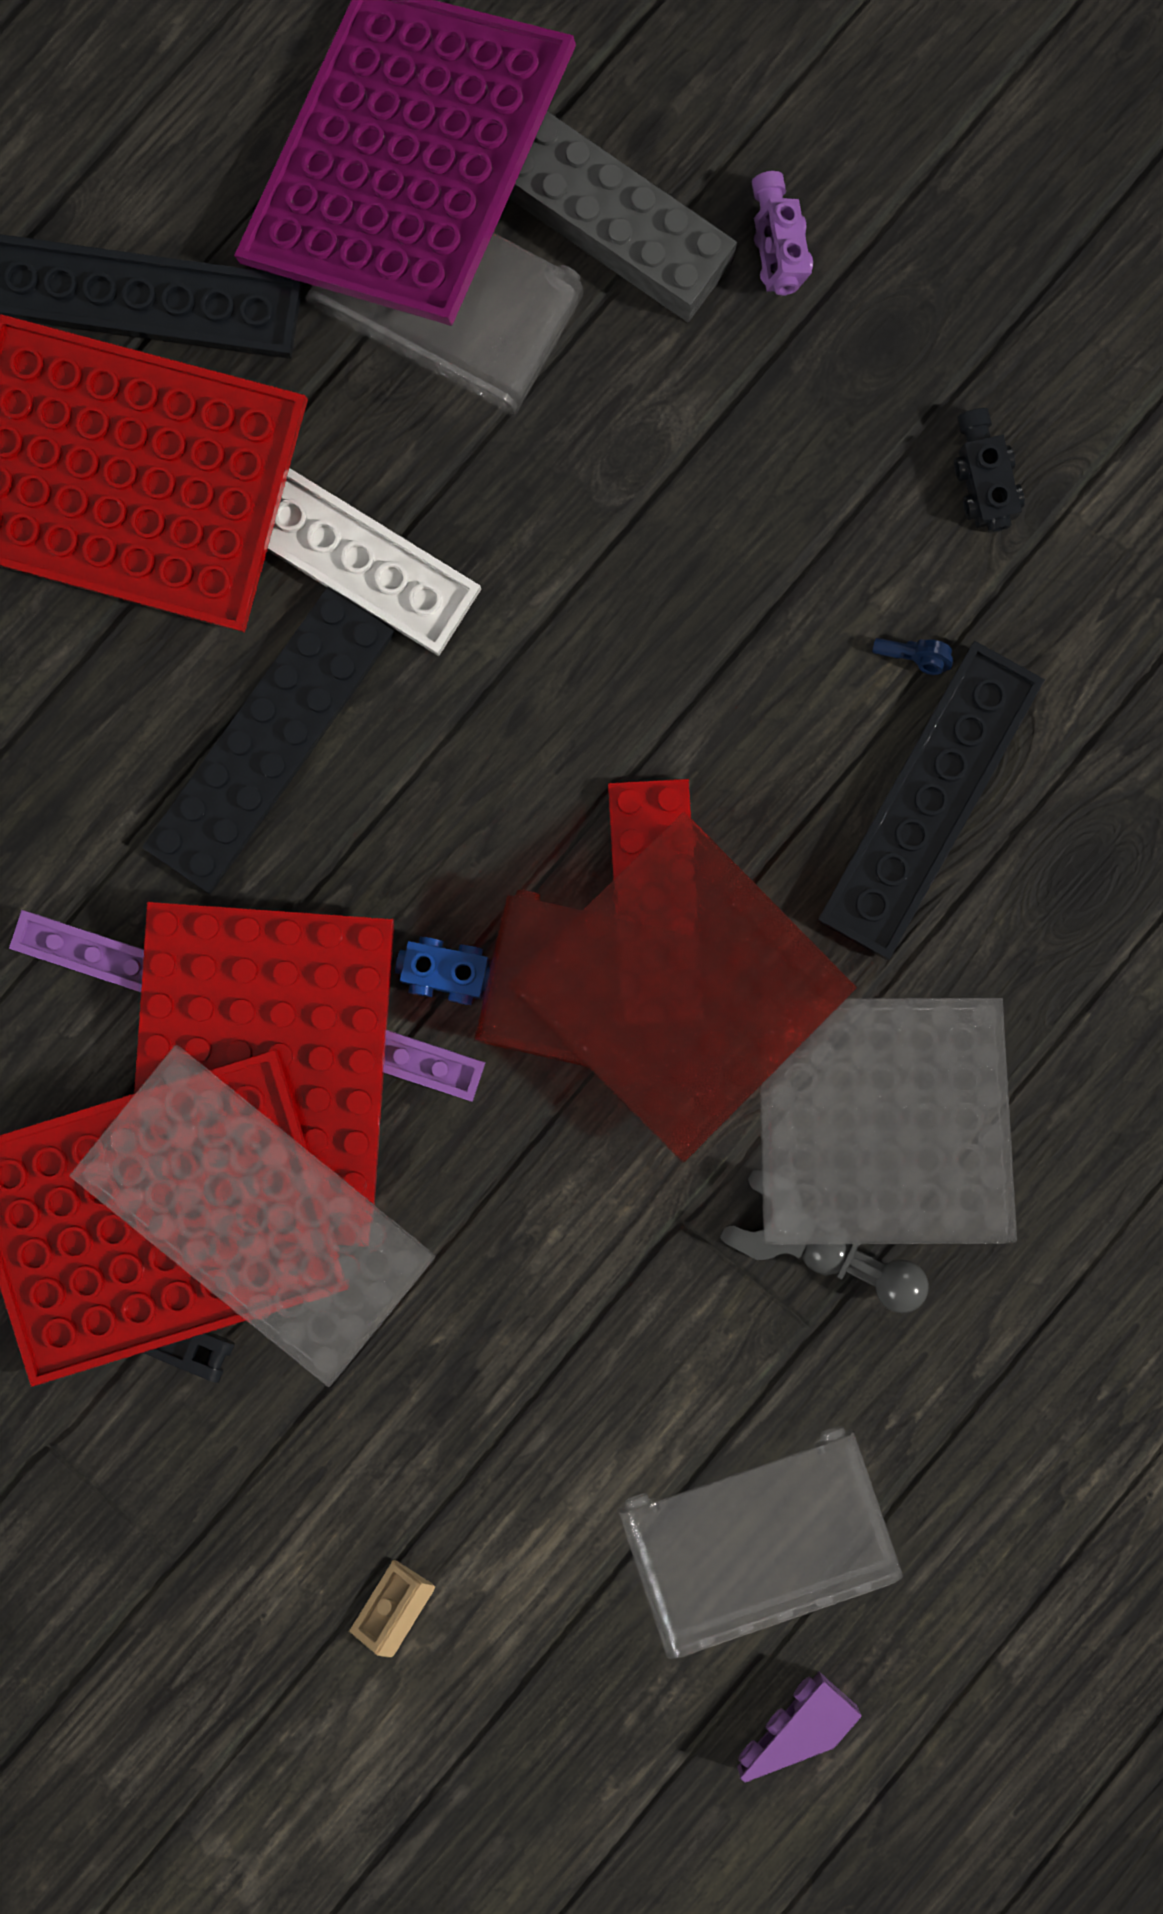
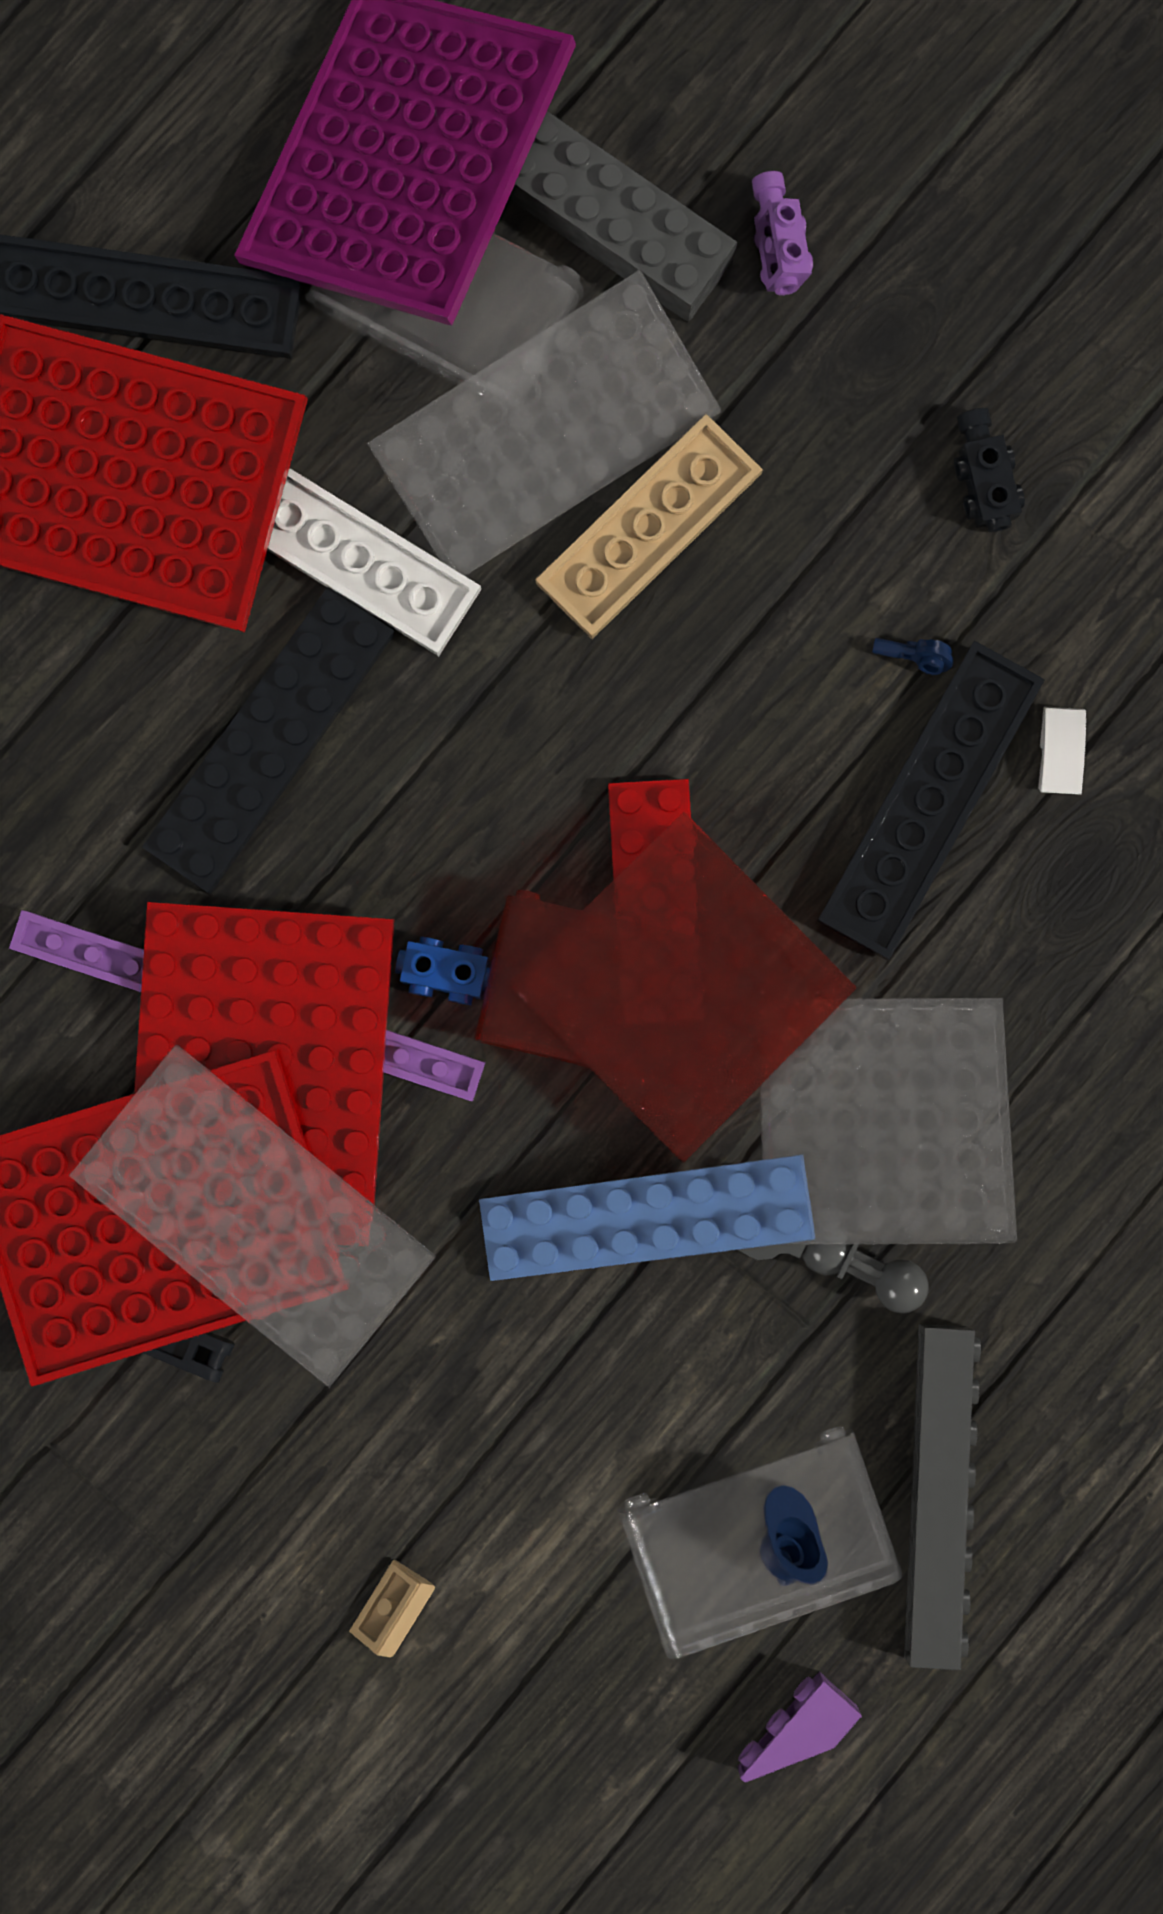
(545, 426): none -> clear plate
(647, 1218): none -> medium blue plate
(649, 526): none -> tan plate
(792, 1542): none -> dark blue piece
(940, 1497): none -> dark grey brick
(1062, 750): none -> white slope

